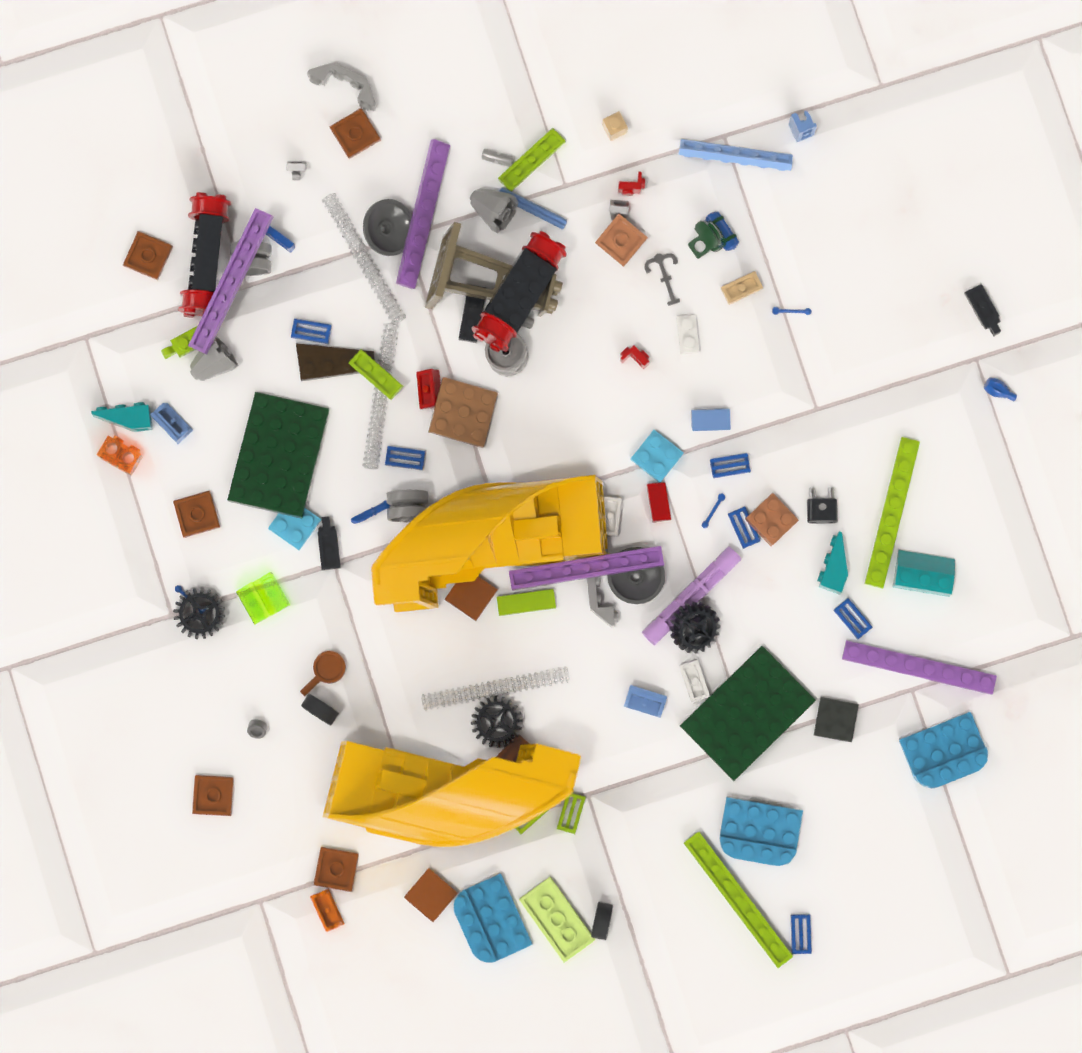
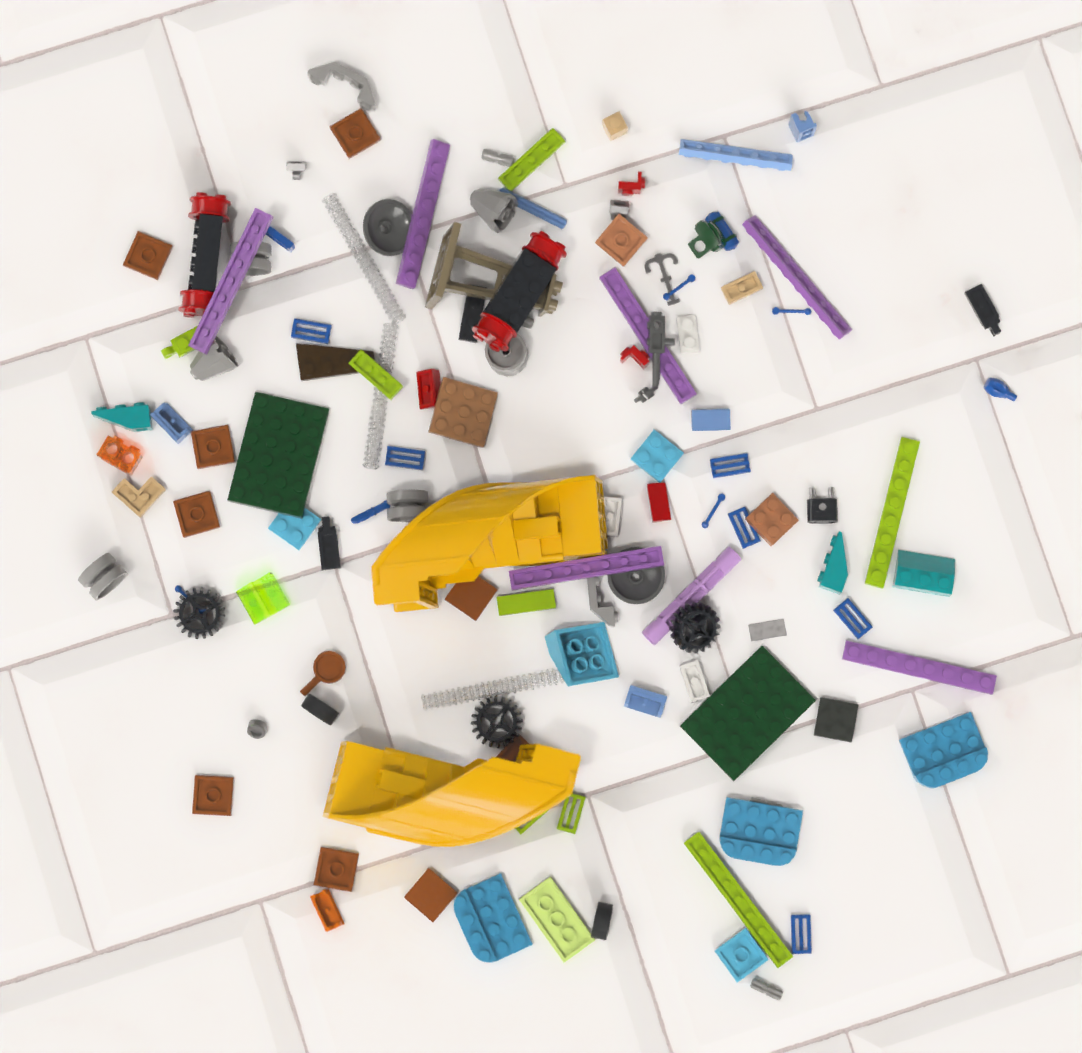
(102, 576): none -> light grey wheel
(139, 500): none -> tan plate
(212, 447): none -> dark orange tile
(582, 654): none -> medium azure slope
(638, 323): none -> medium lavender plate
(656, 344): none -> dark grey piece
(691, 278): none -> blue hinge
(741, 955): none -> medium azure plate
(767, 630): none -> flat silver sticker
(769, 990): none -> light grey piece
(797, 277): none -> medium lavender plate

